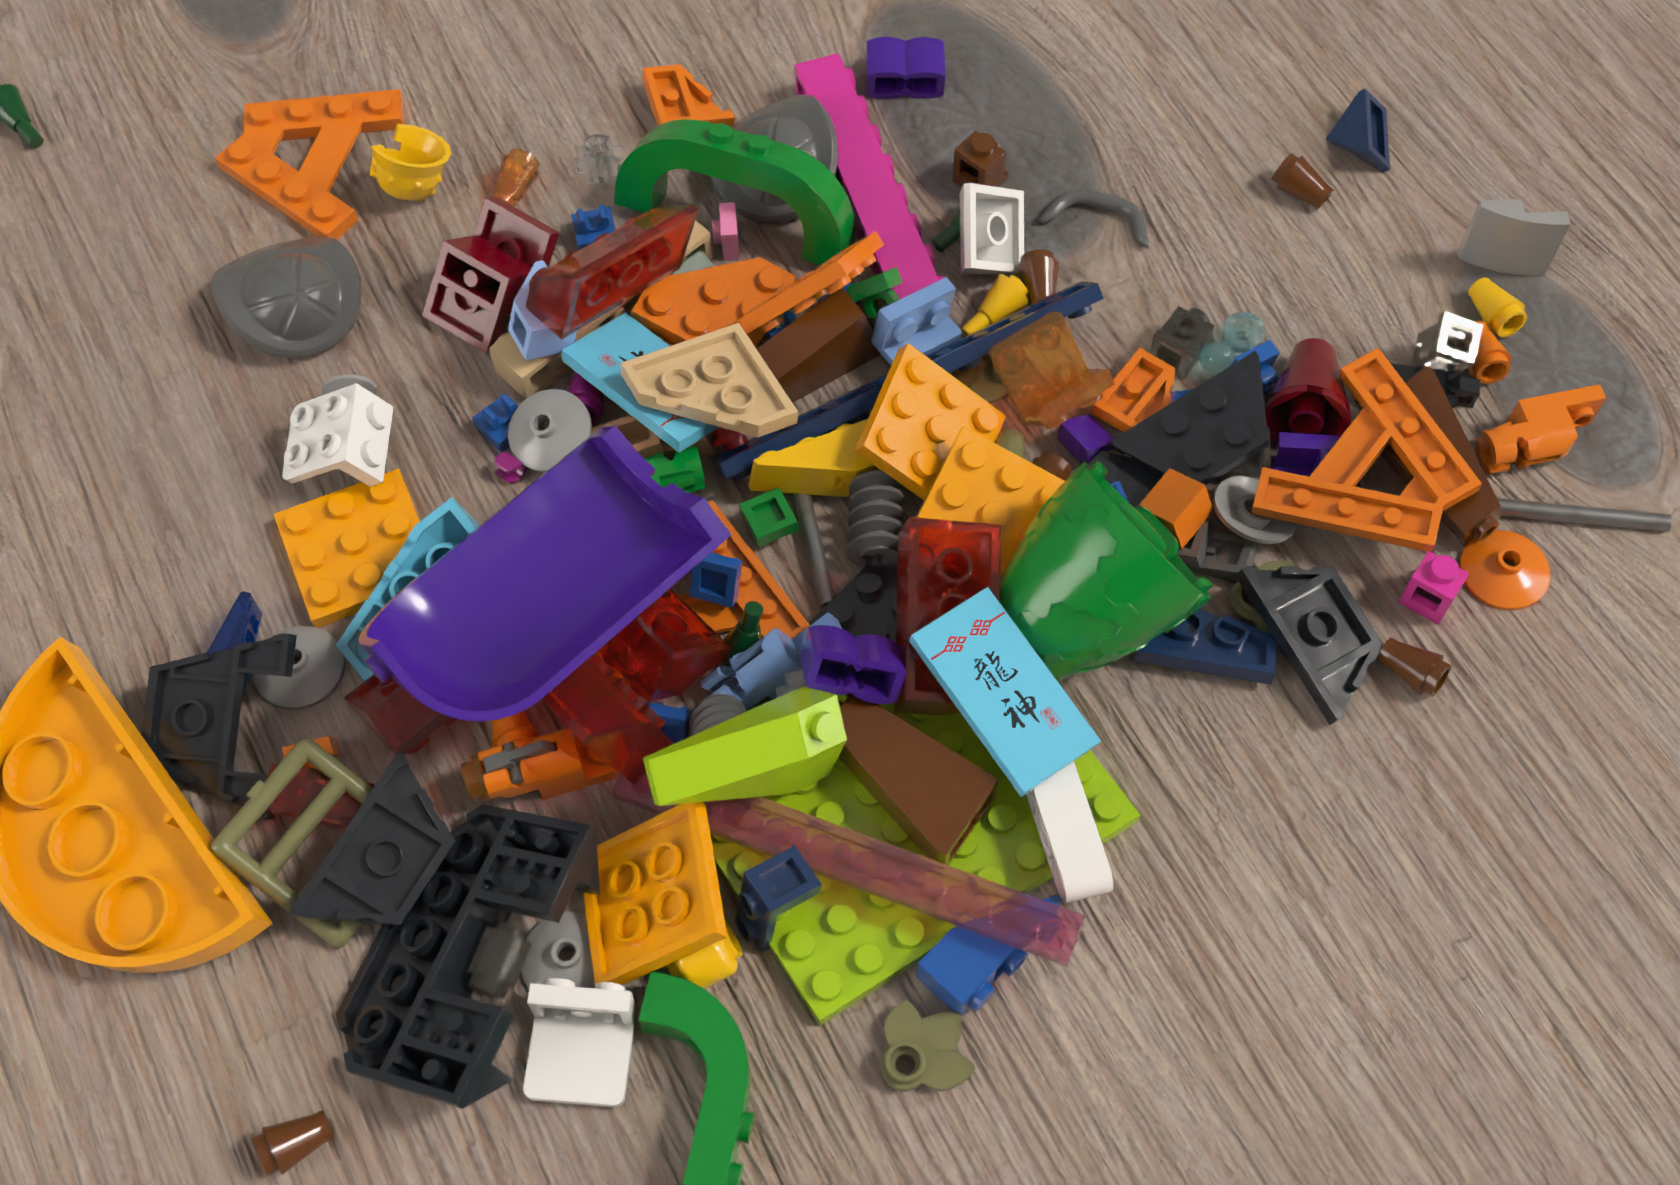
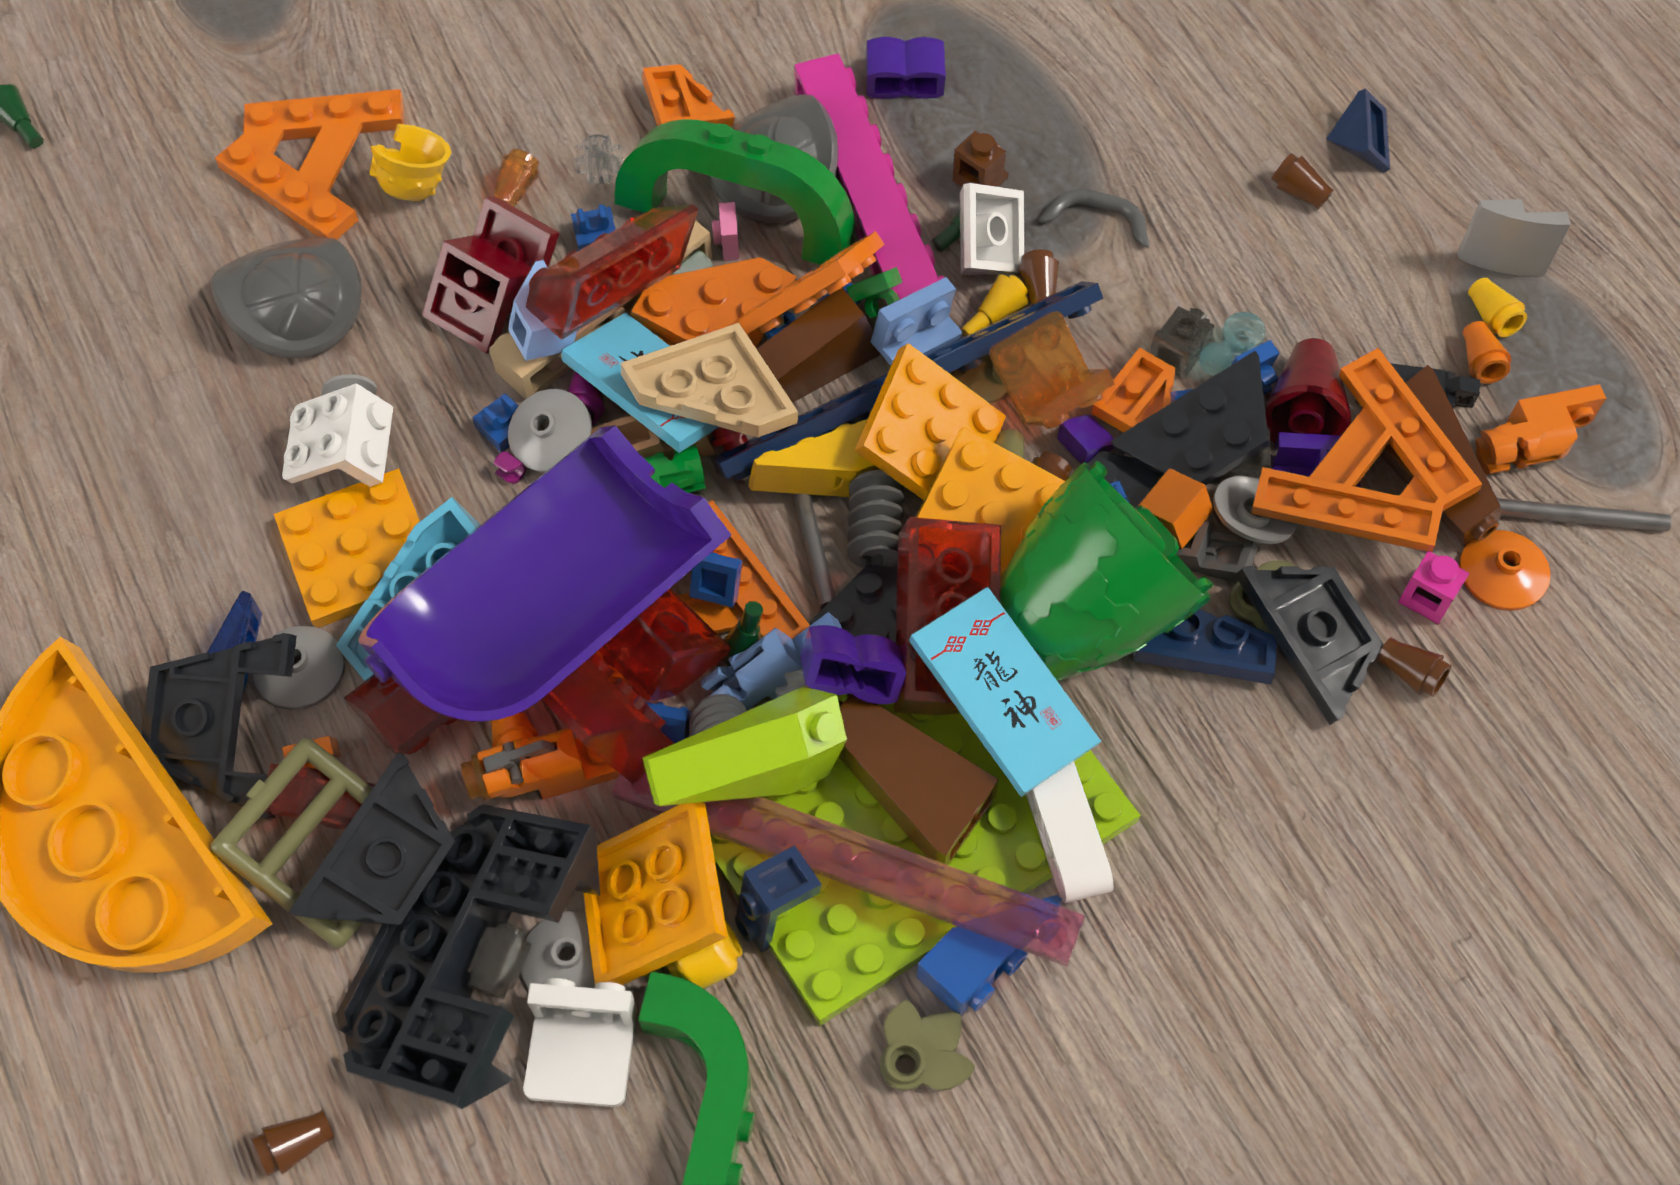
(768, 517): green tile -> none
(1448, 344): clear smoke brick -> none

